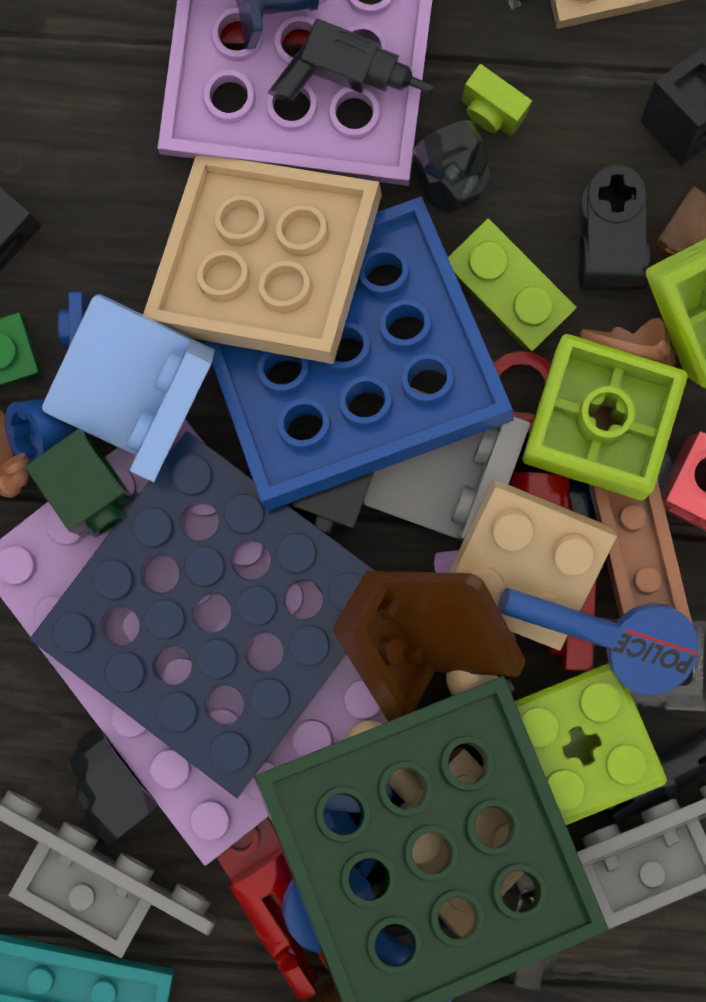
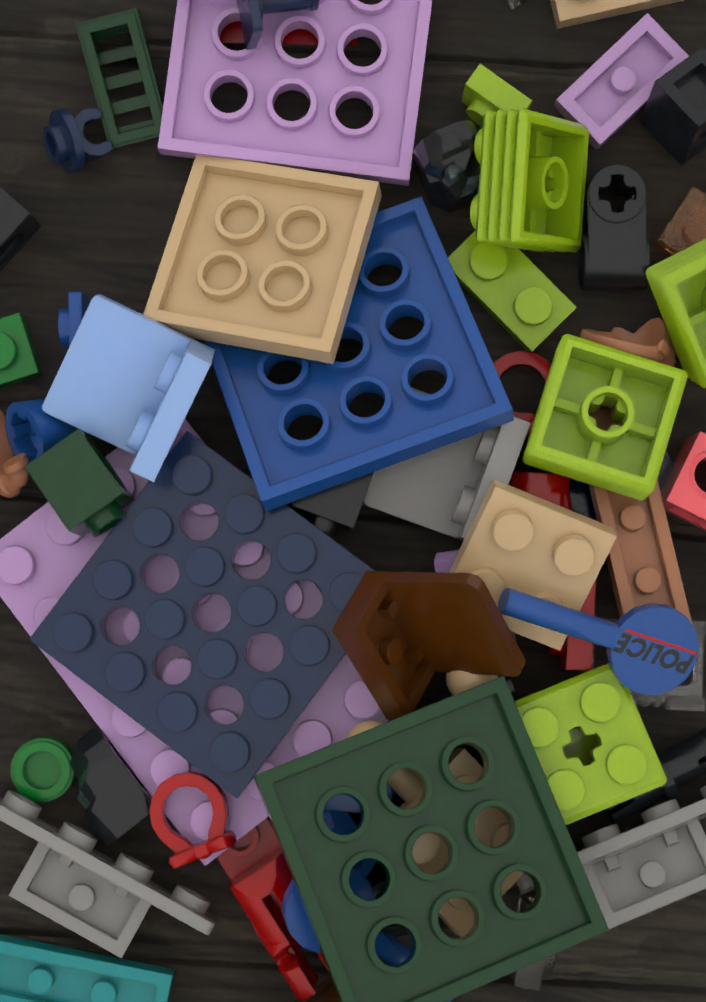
(43, 769): none -> green tile
(66, 140): none -> dark blue plate
(111, 25): none -> dark green slope
(184, 850): none -> red piece
(345, 61): black piece -> none
(530, 181): none -> lime brick
(620, 80): none -> lavender plate

